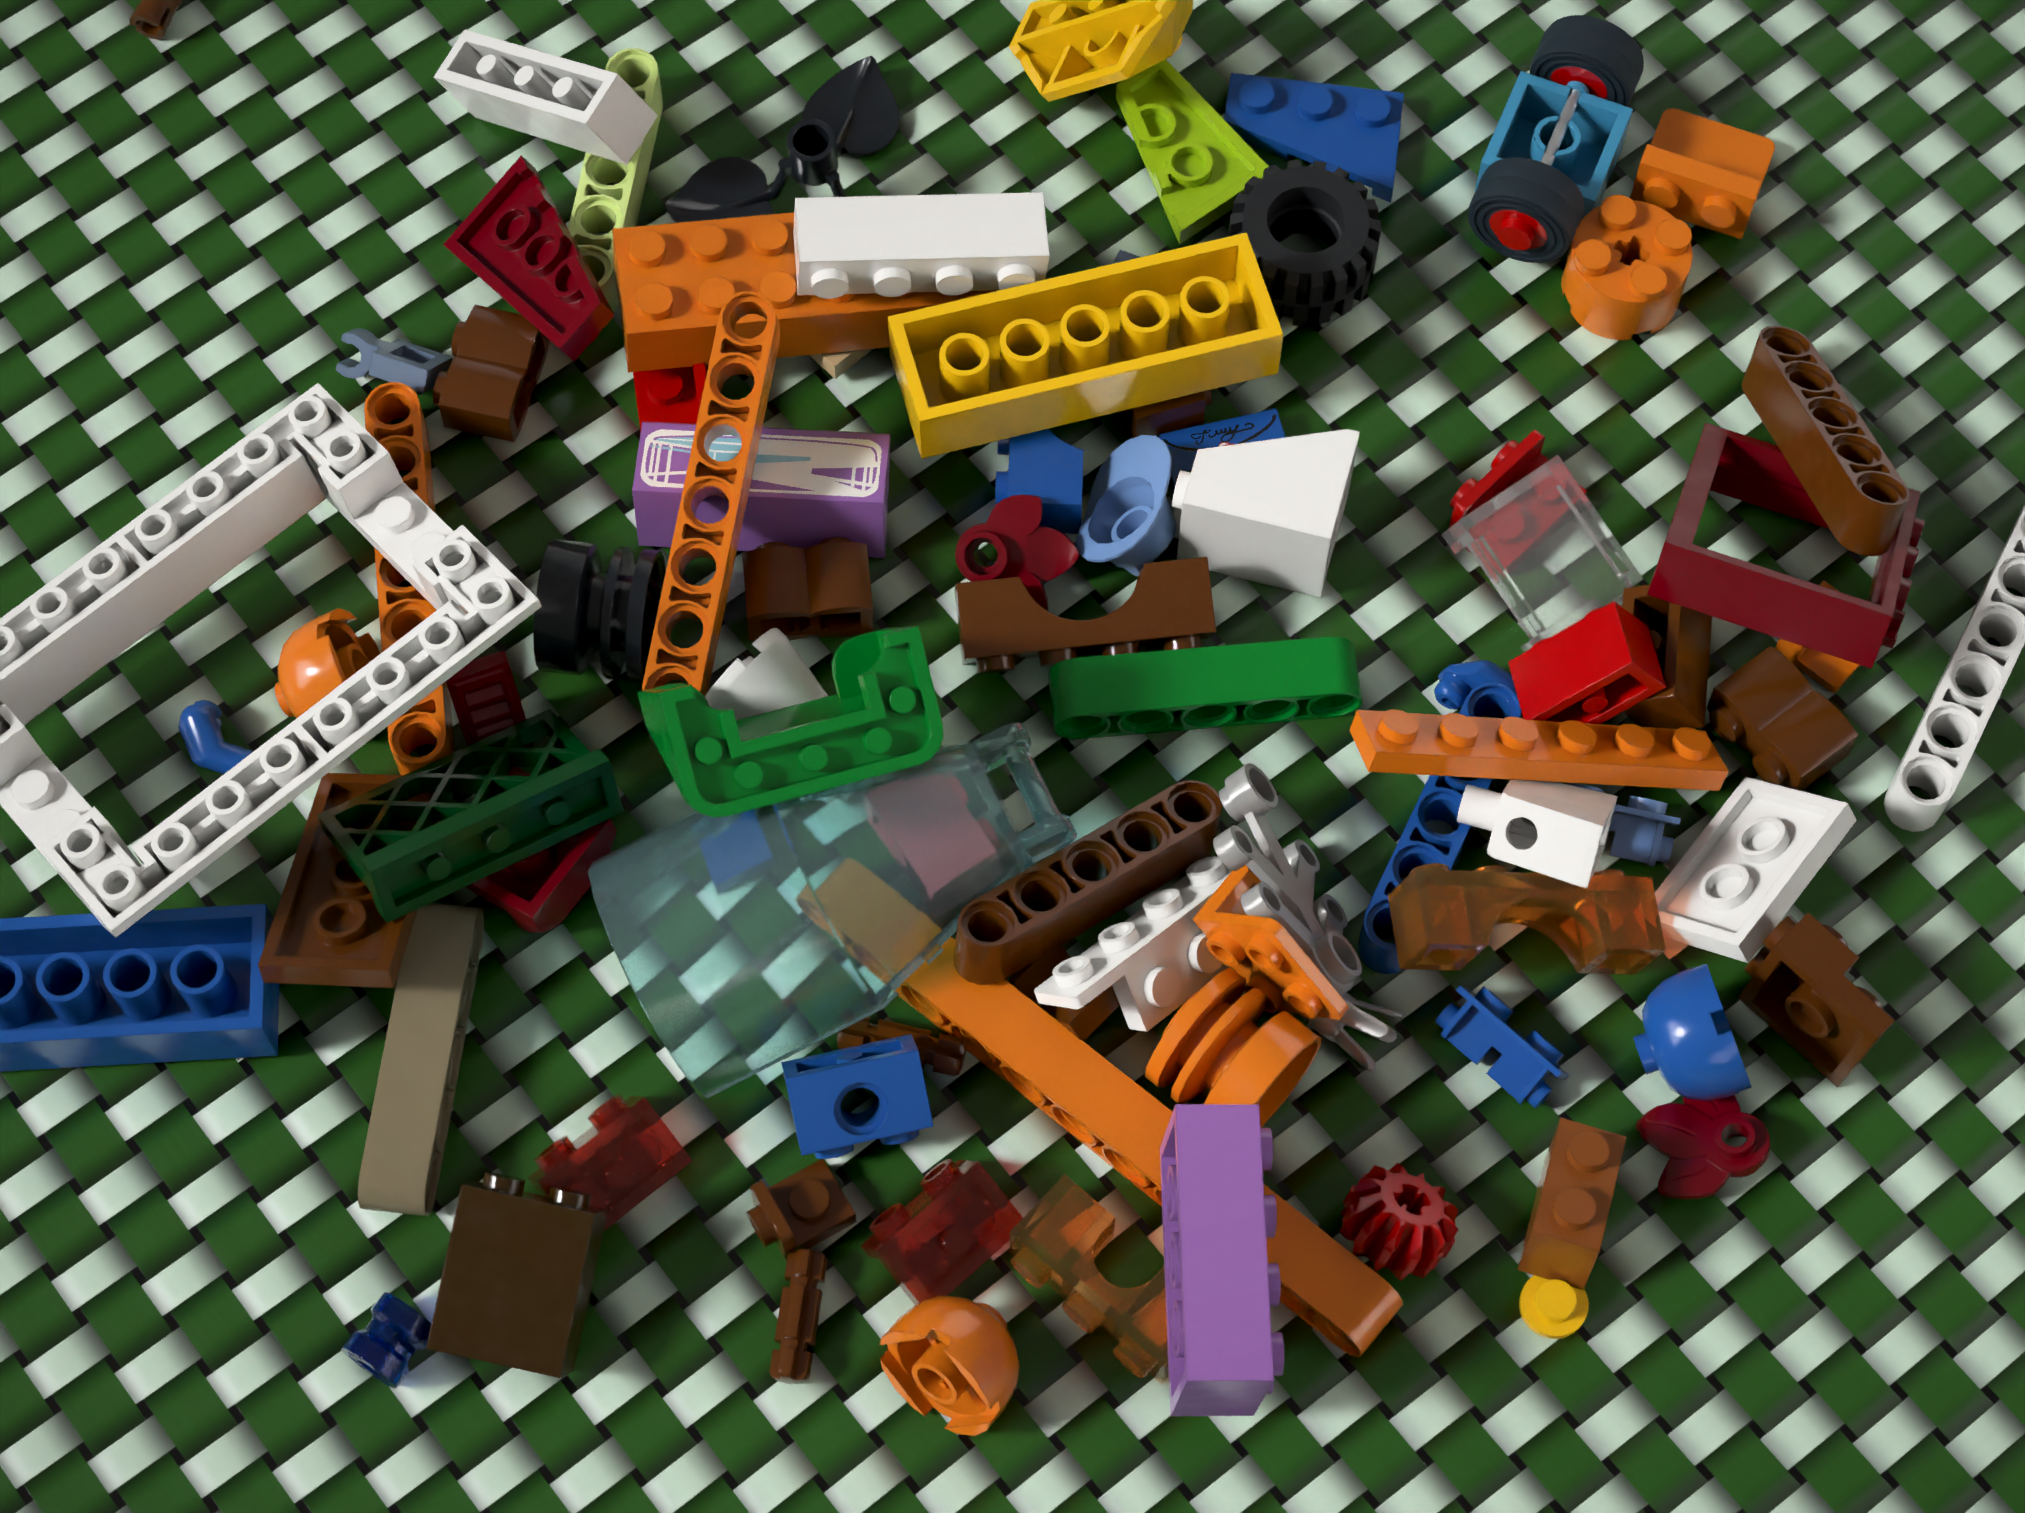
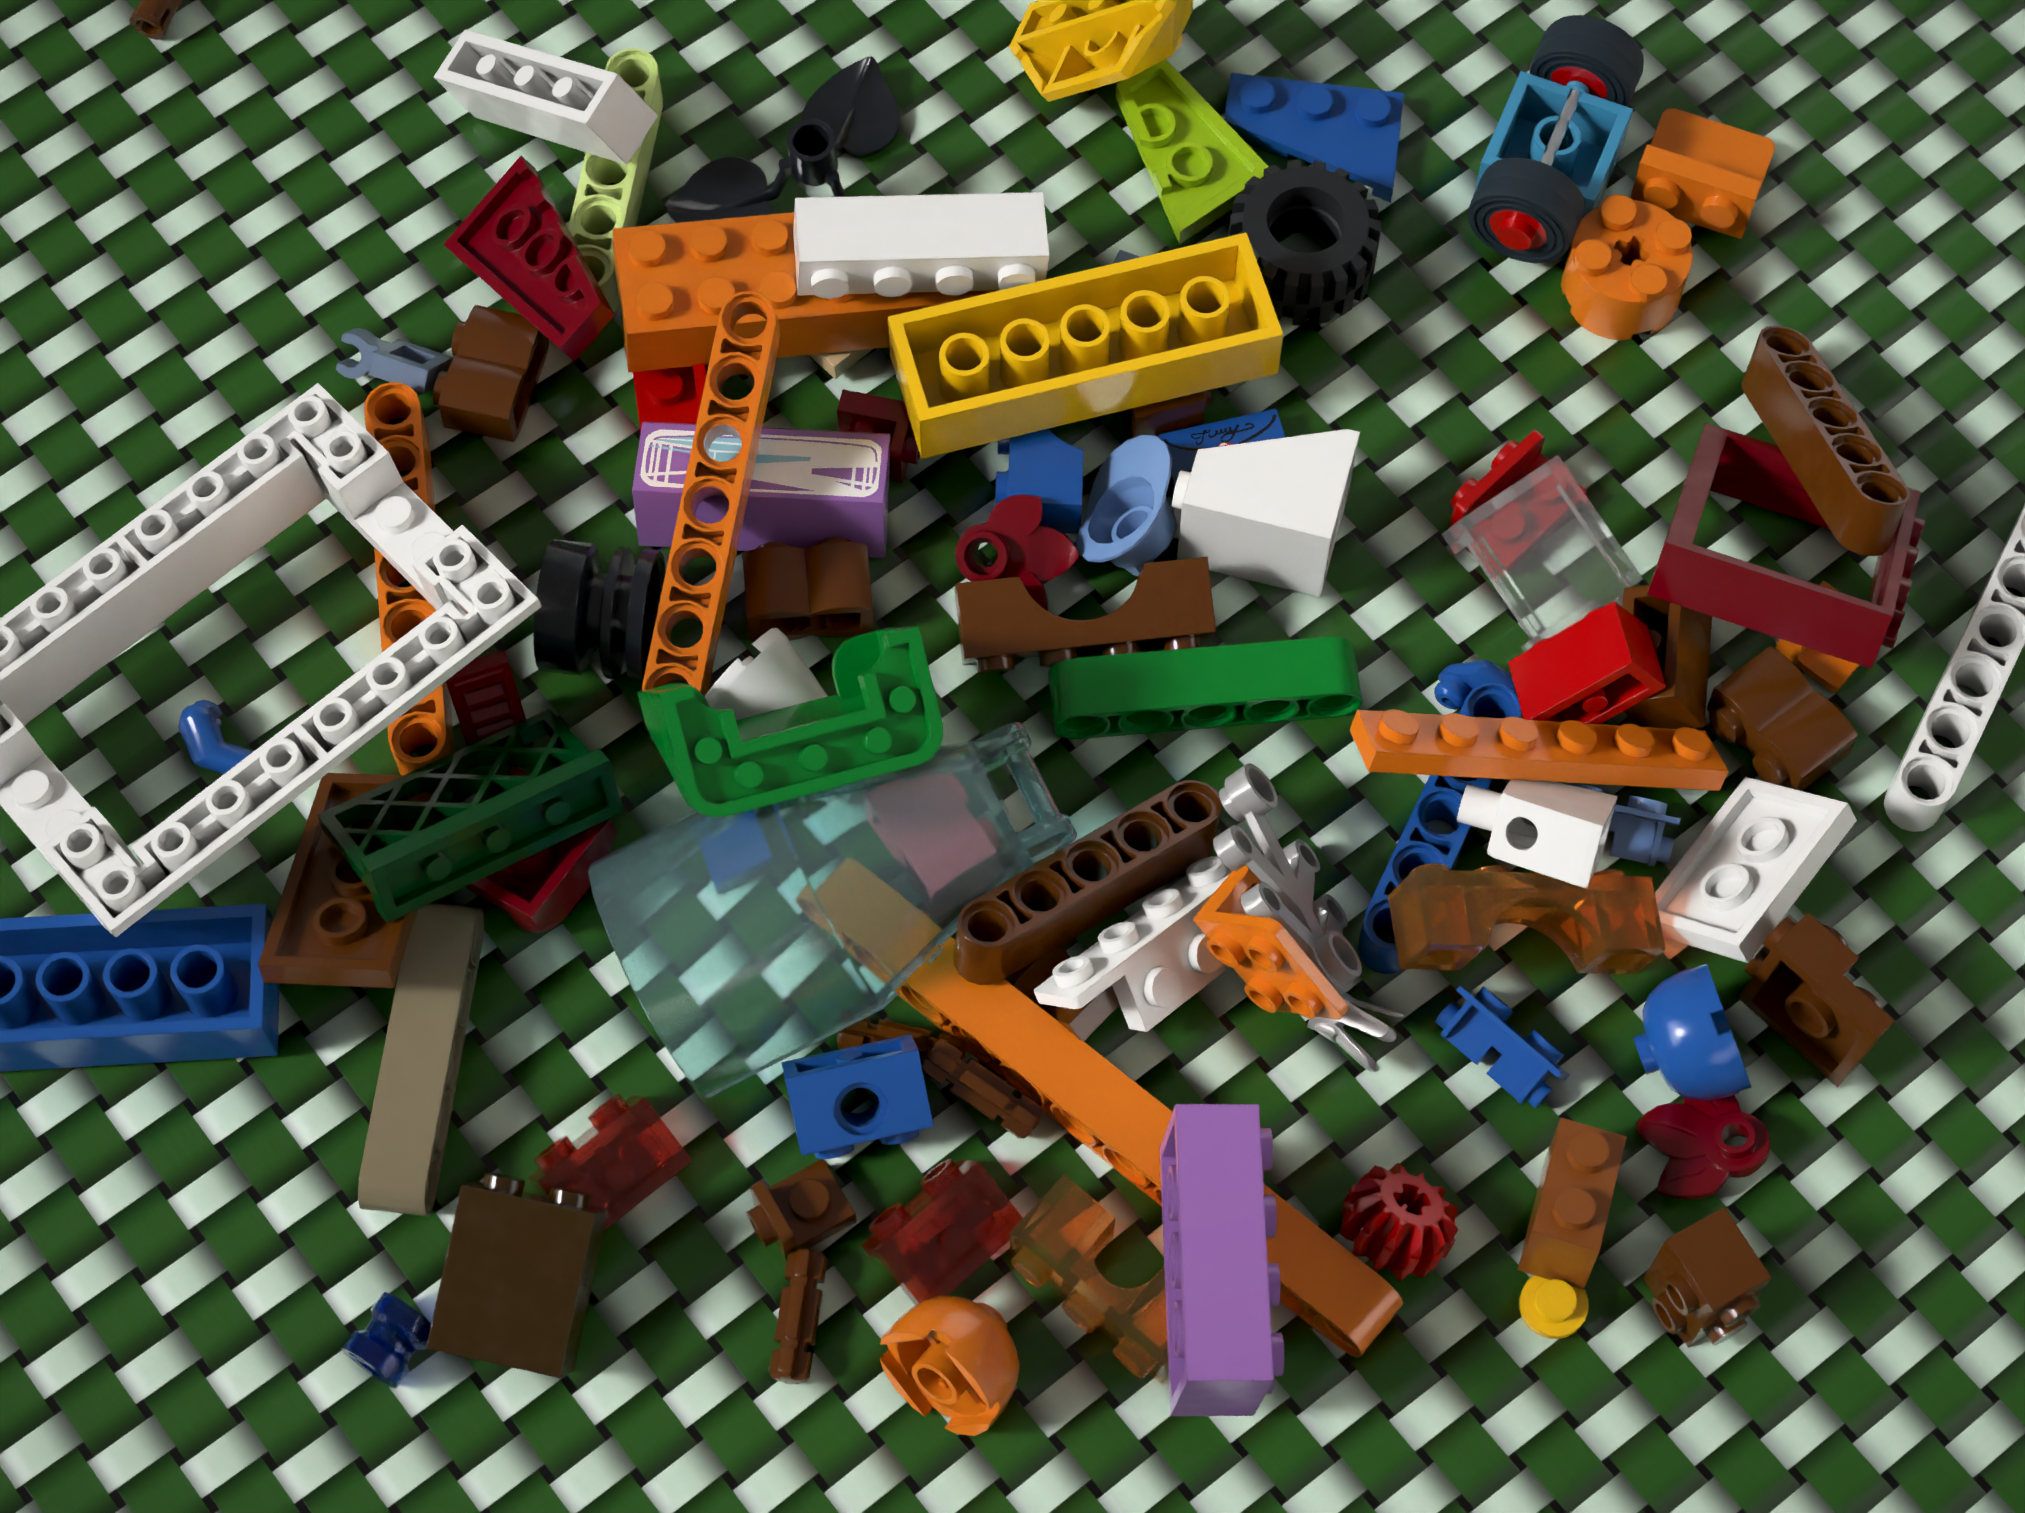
(319, 660): orange cylinder -> none
(881, 415): none -> dark red bracket
(981, 1089): none -> reddish brown axle
(1221, 1048): orange wheel -> none
(1706, 1280): none -> reddish brown brick

